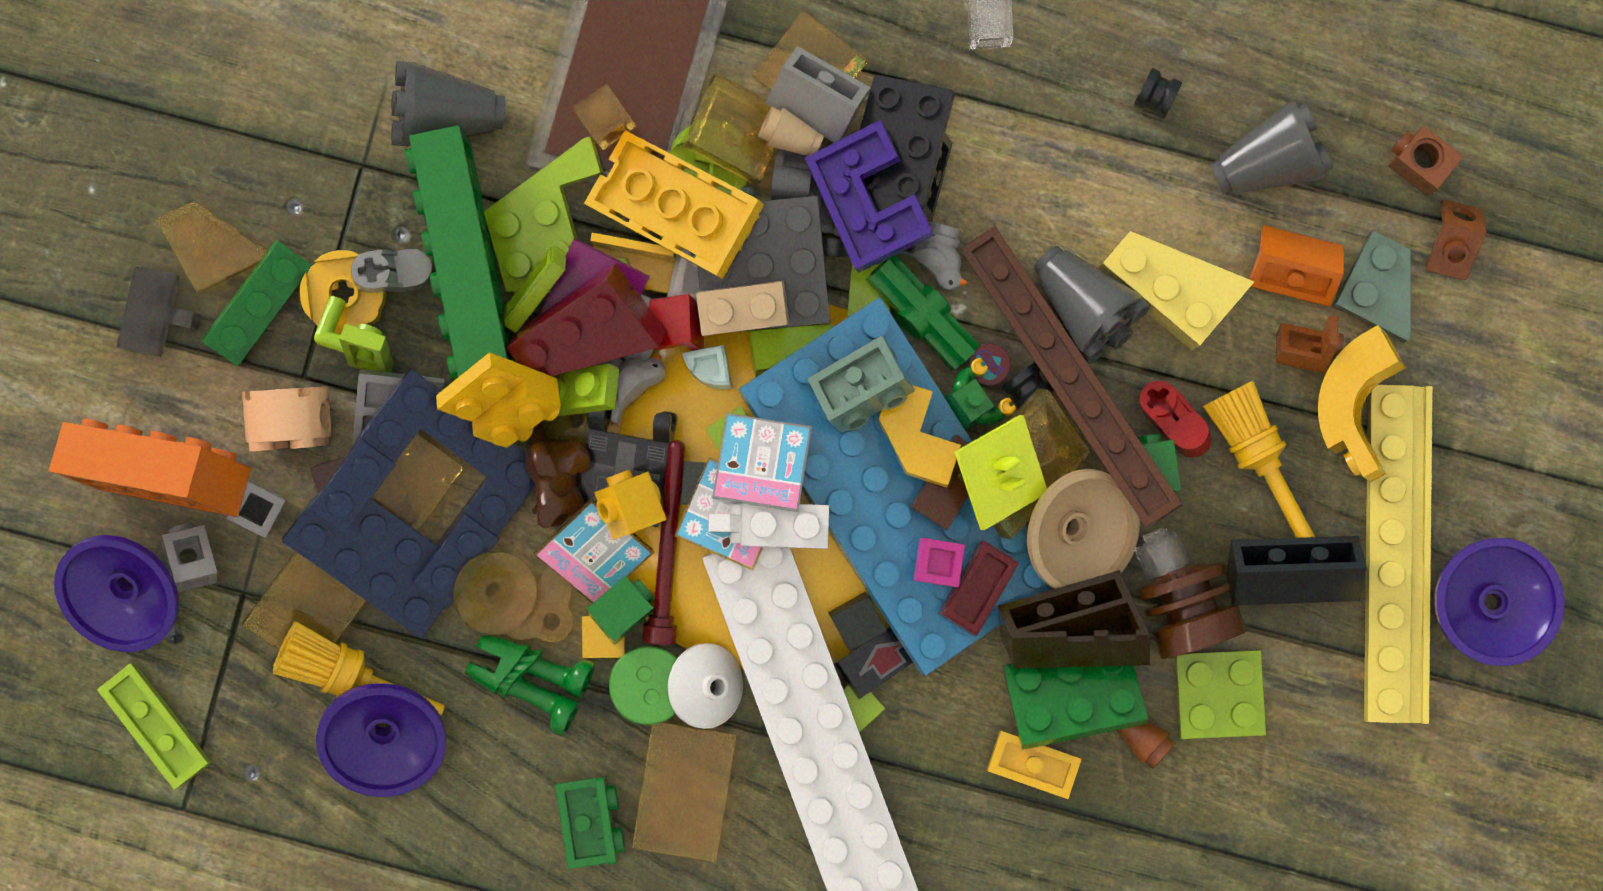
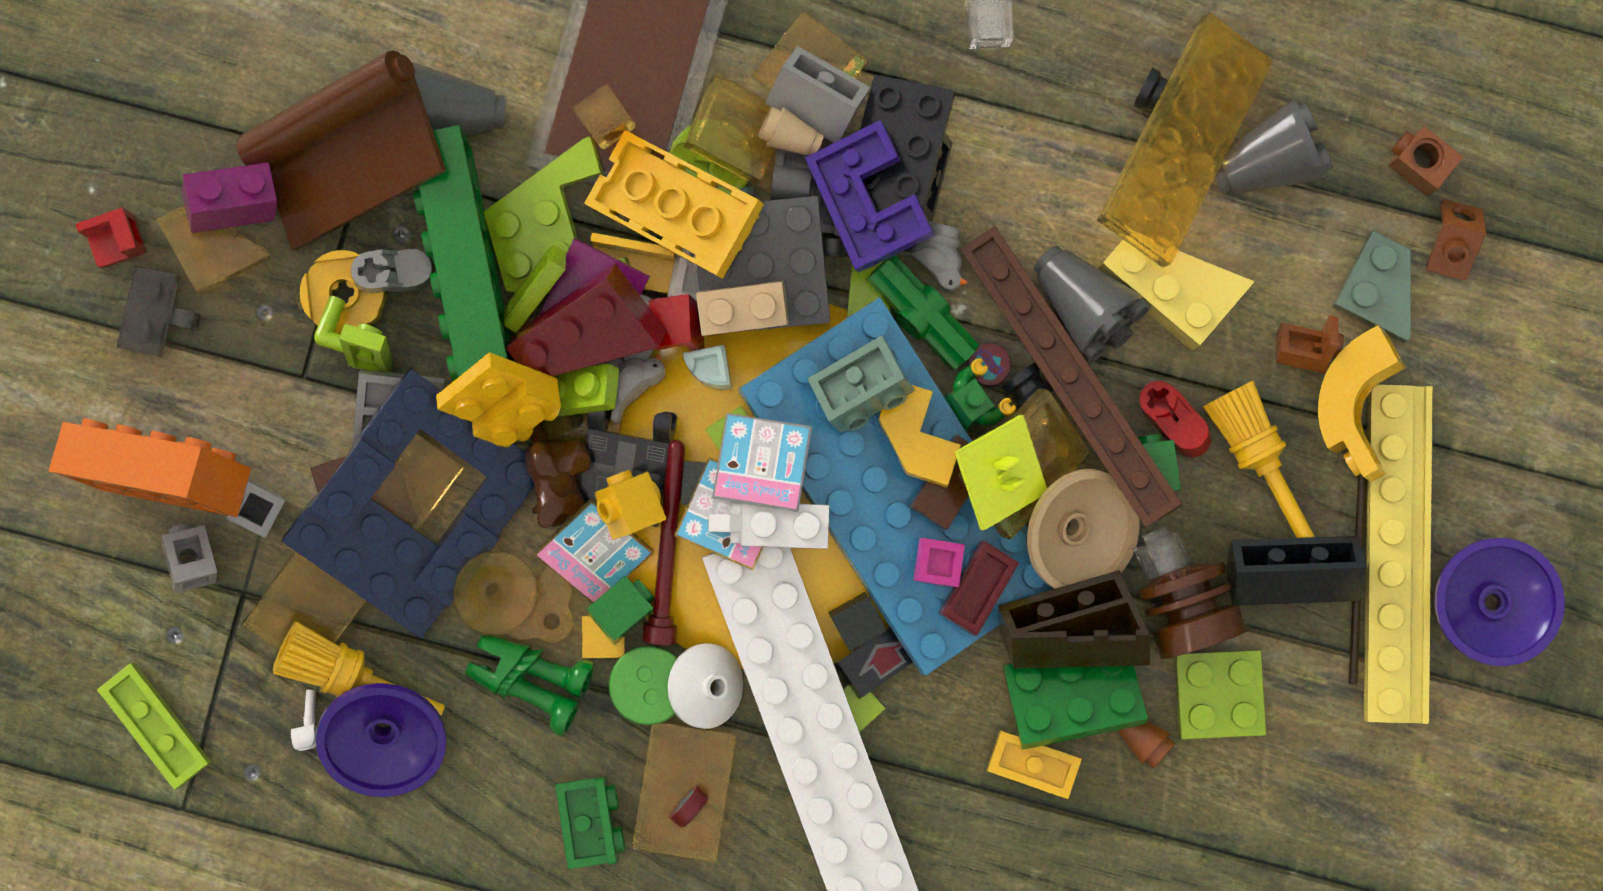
(105, 605): dark purple dish -> none
(113, 237): none -> red panel
(229, 197): none -> magenta brick
(256, 303): green plate -> none
(287, 415): light nougat brick -> none
(305, 736): none -> white hand
(346, 148): none -> reddish brown door
(689, 806): none -> dark red tile
(774, 345): lime tile -> none
(1185, 140): none -> clear yellow plate
(1298, 266): orange panel -> none
(1356, 605): none -> dark brown axle

